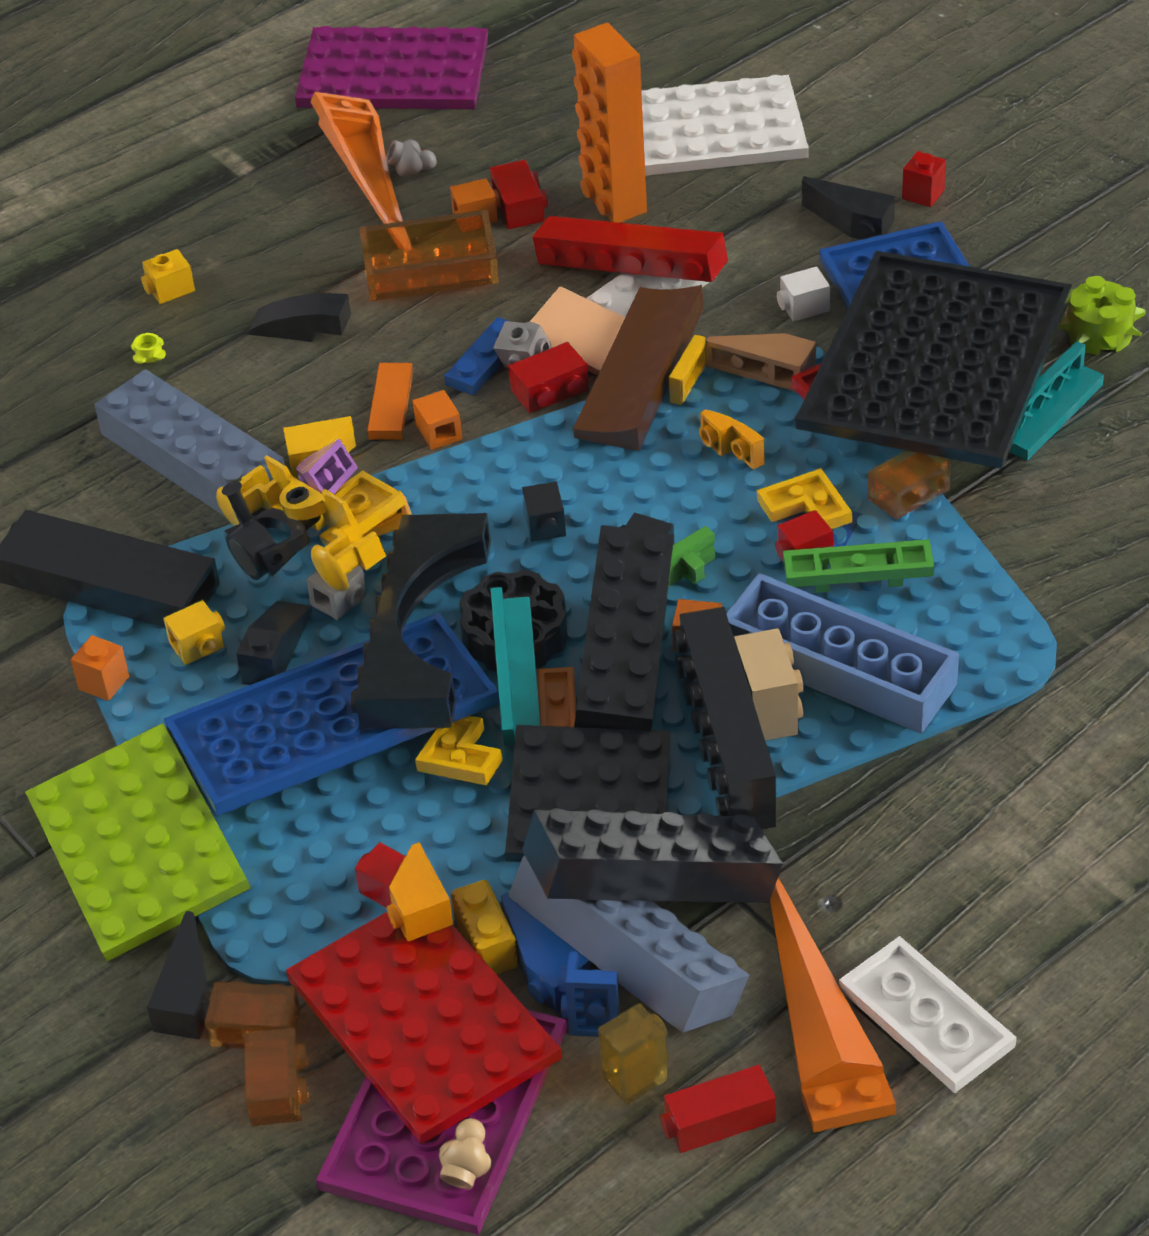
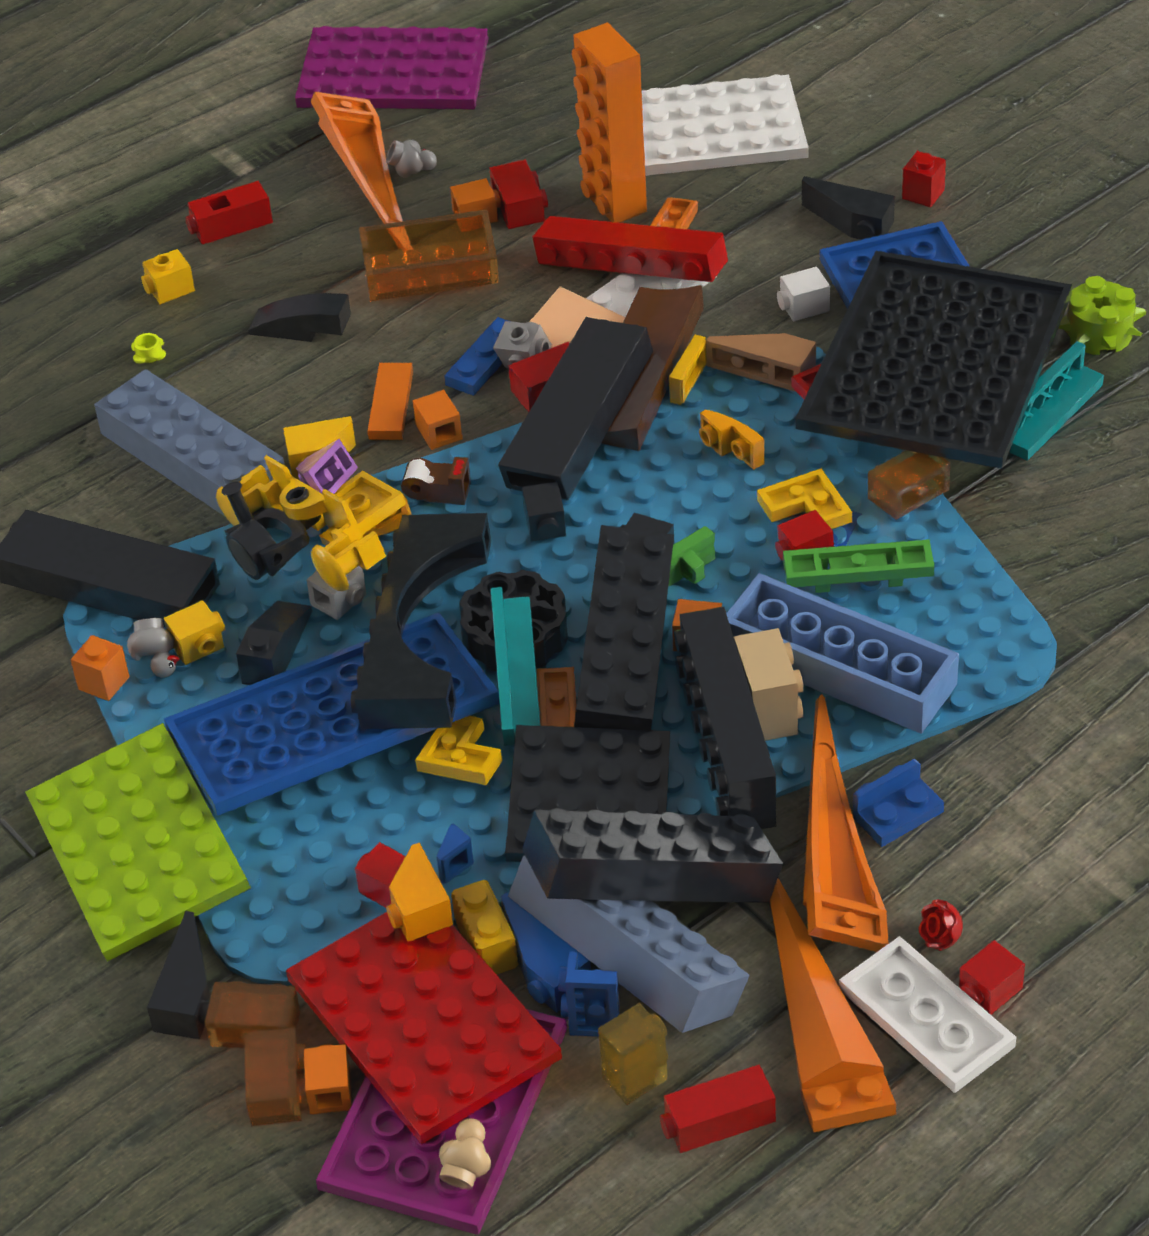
(152, 639): none -> light grey animal
(229, 212): none -> red brick
(327, 1079): none -> orange brick
(437, 481): none -> reddish brown leg
(454, 854): none -> blue slope
(577, 406): none -> black brick
(676, 213): none -> orange tile
(837, 880): none -> orange plate
(895, 803): none -> blue bracket
(940, 925): none -> red plate
(992, 976): none -> red brick

